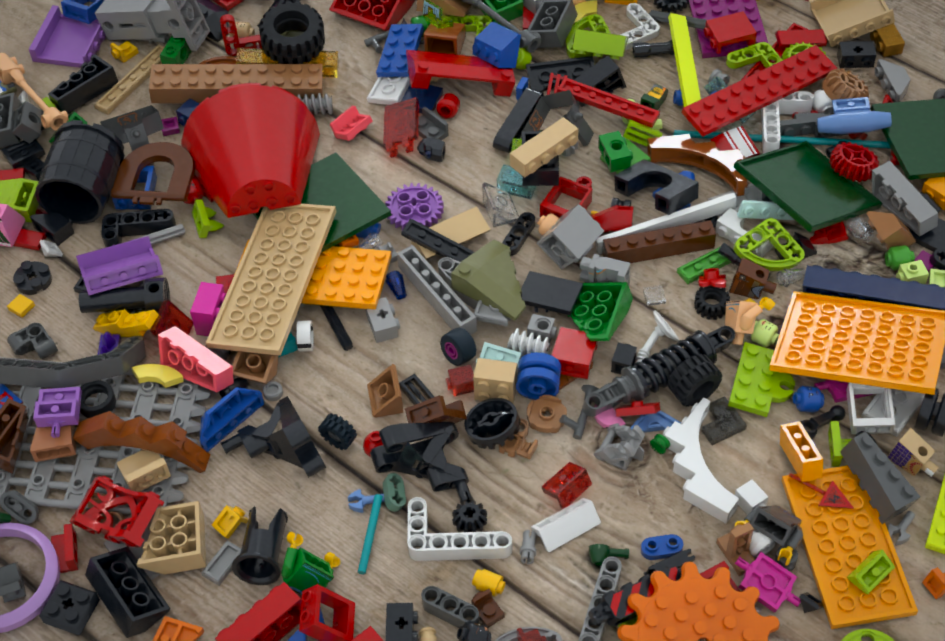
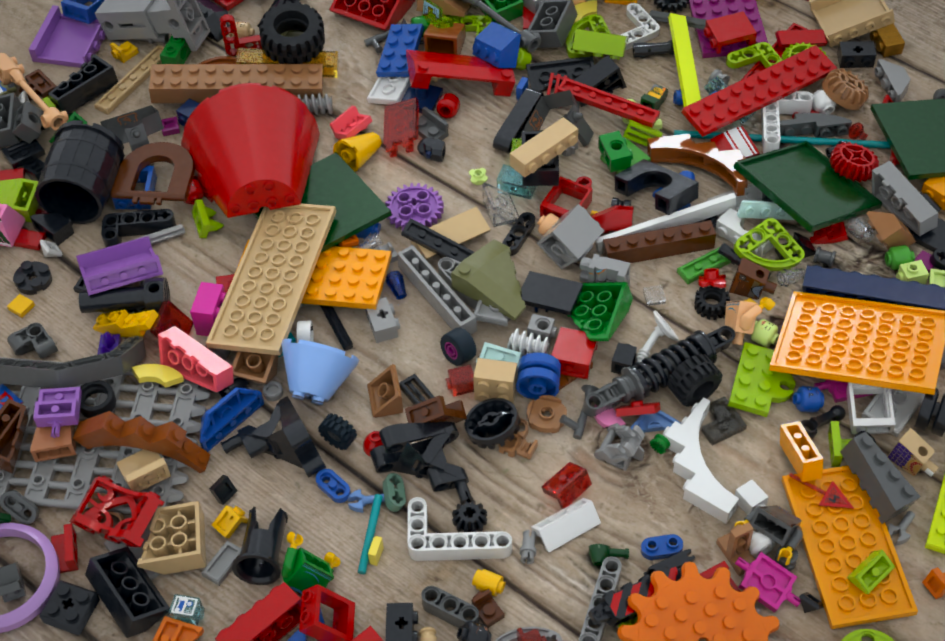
(39, 83): none -> reddish brown hinge
(186, 609): none -> clear light blue brick
(223, 489): none -> black tile
(315, 369): none -> light blue cone
(335, 486): none -> blue plate
(357, 149): none -> yellow cone
(375, 550): none -> light yellow tile
(478, 176): none -> yellowish green plate
(824, 256): none -> dark grey bush
(853, 116): medium blue plate -> none

